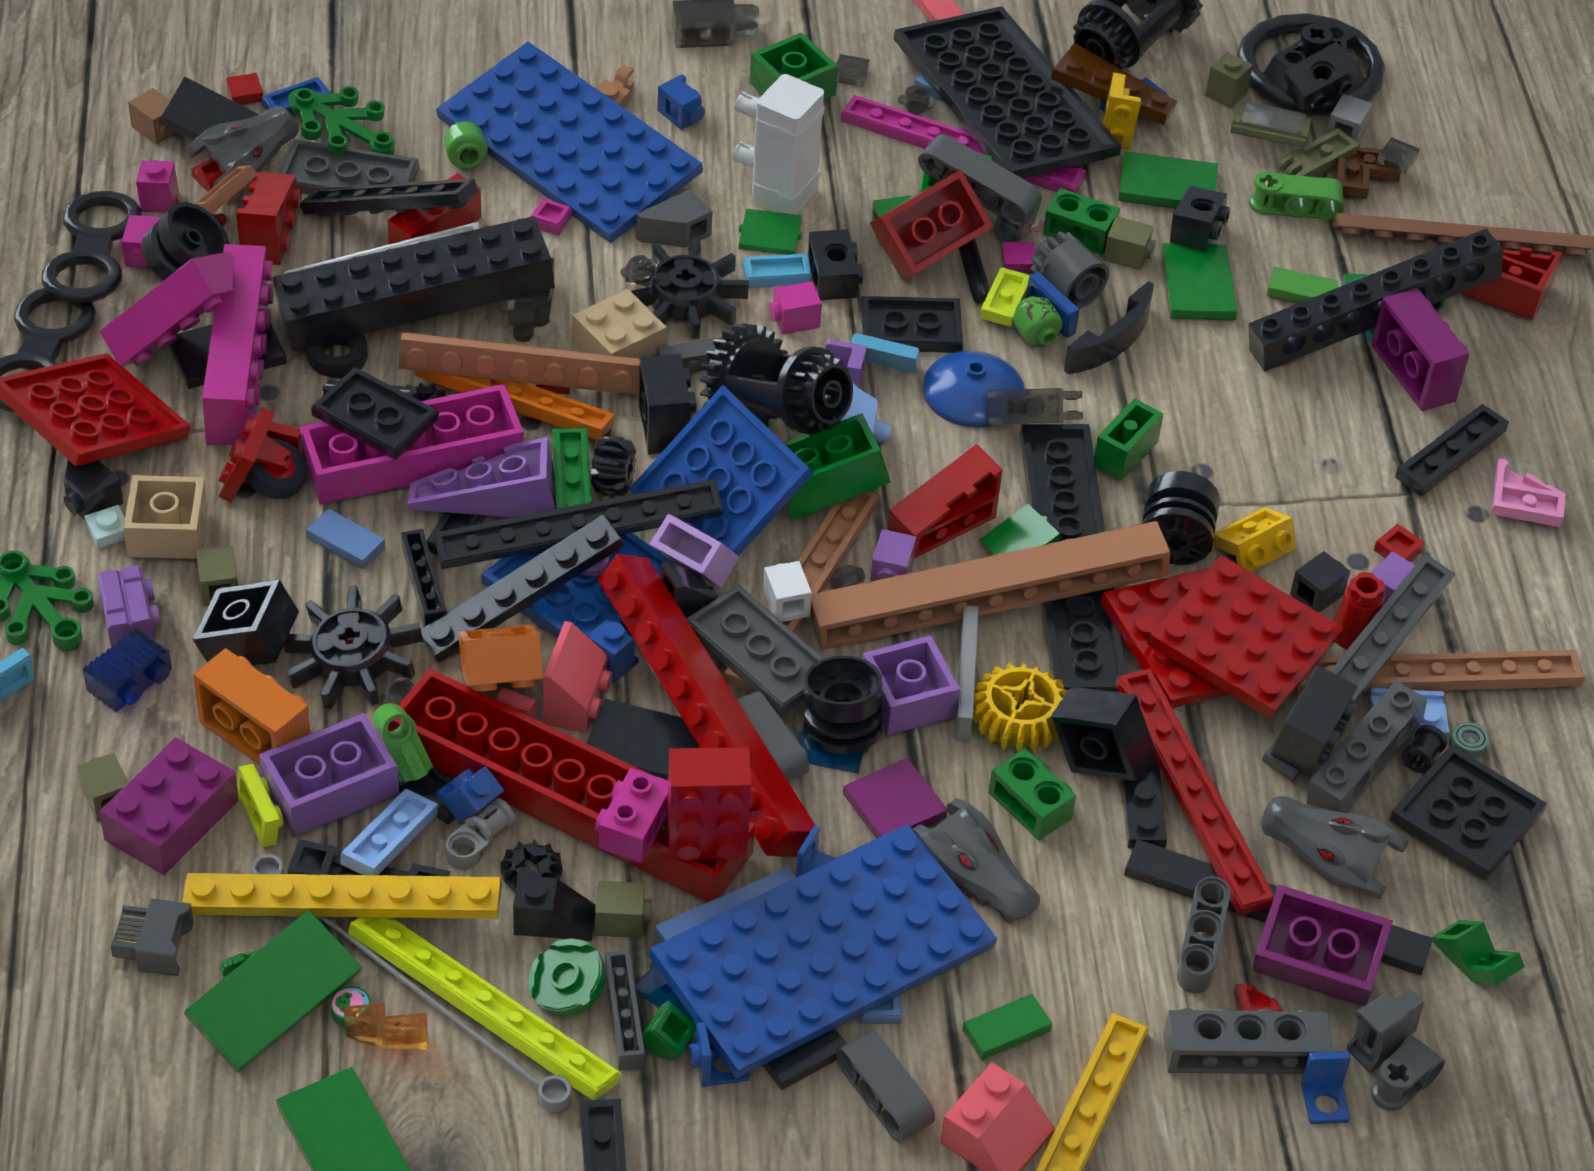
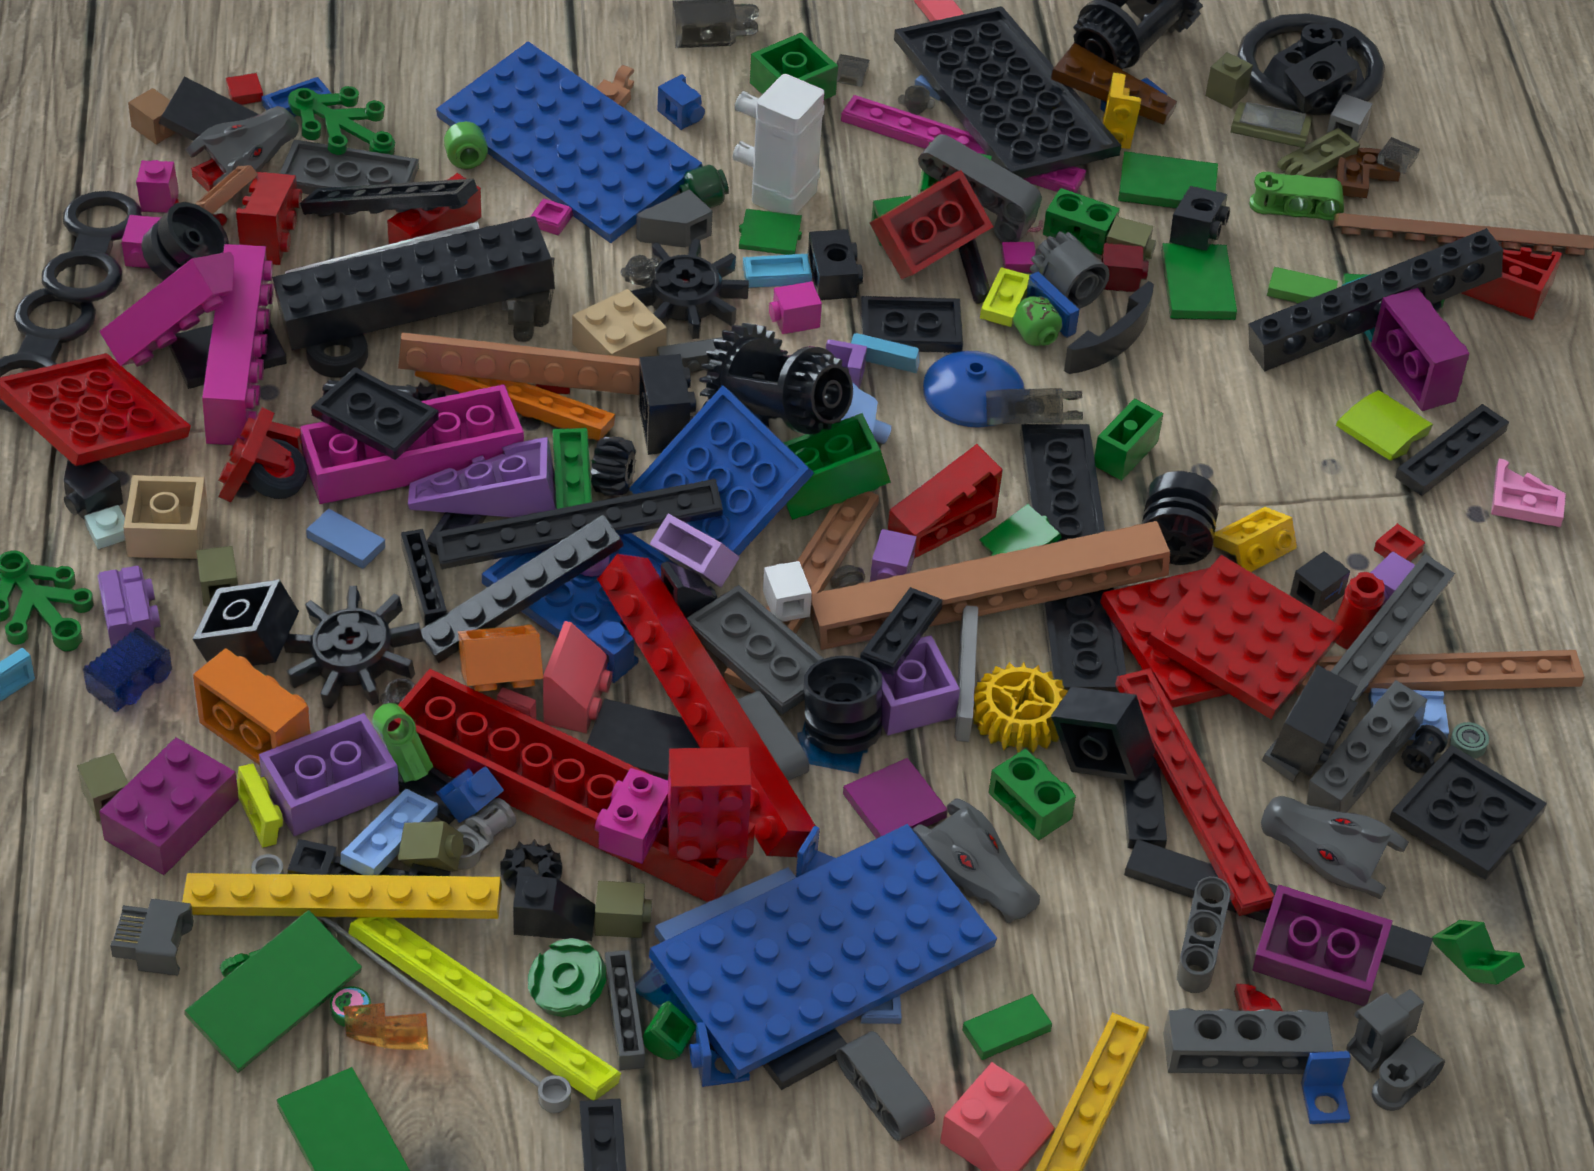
(431, 845): none -> olive brick
(707, 184): none -> dark green head
(902, 630): none -> black tile
(1124, 266): none -> dark red brick
(1384, 425): none -> lime slope

